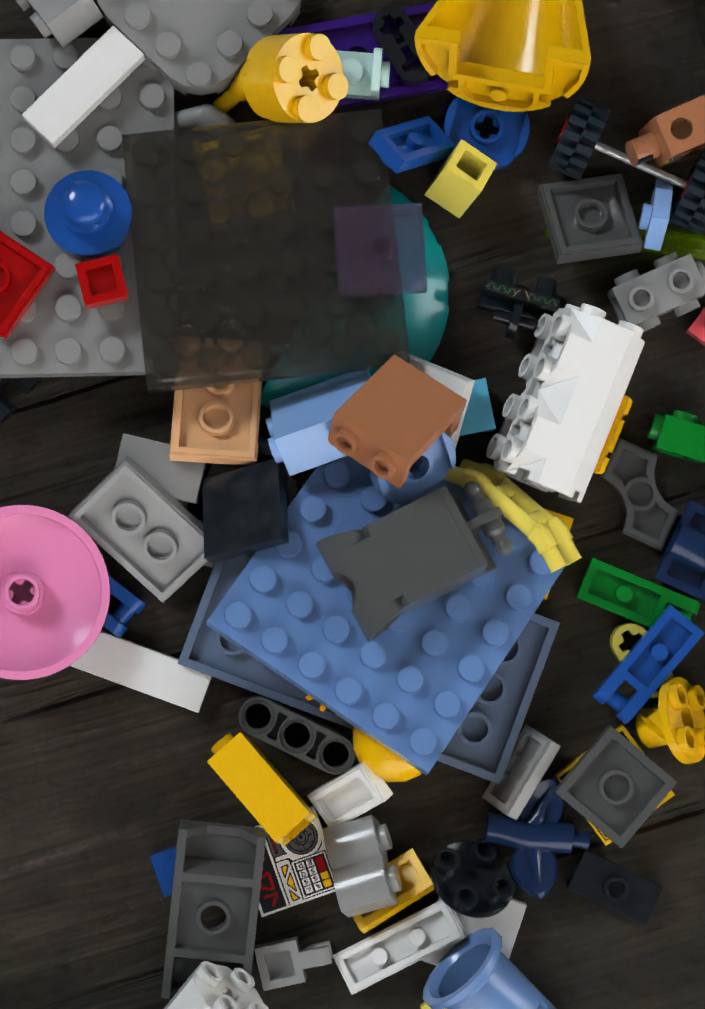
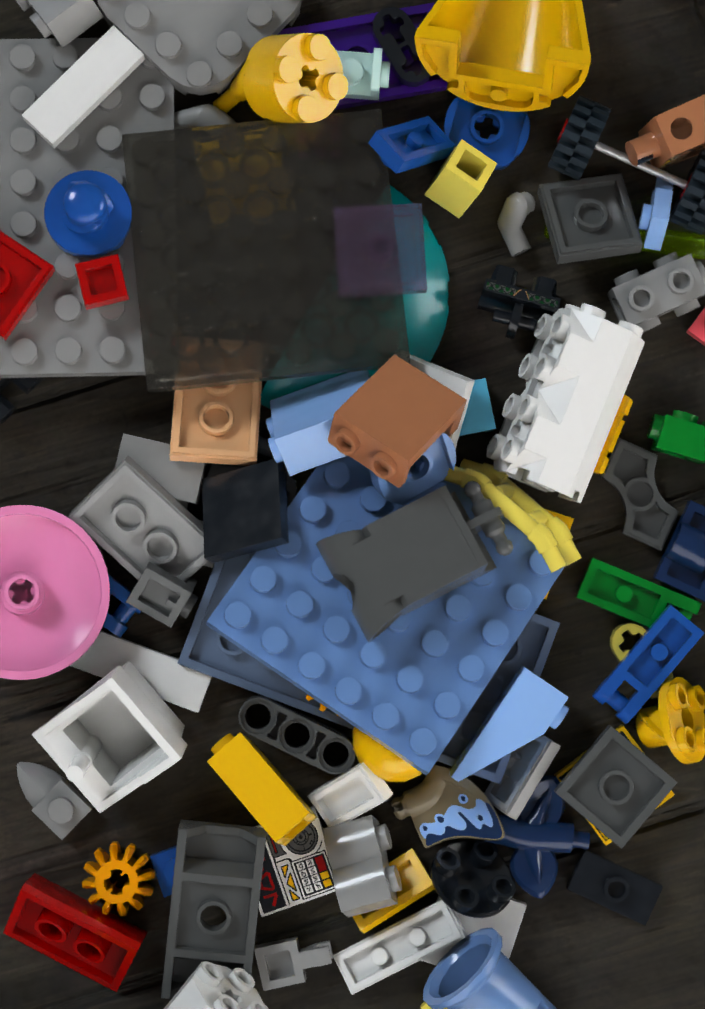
(52, 798): none -> light grey plate
(74, 931): none -> red slope
(104, 870): none -> light orange gear
(114, 737): none -> white piece
(163, 595): none -> dark grey bracket
(448, 809): none -> arm
(511, 219): none -> light grey arm
(516, 719): none -> light blue slope

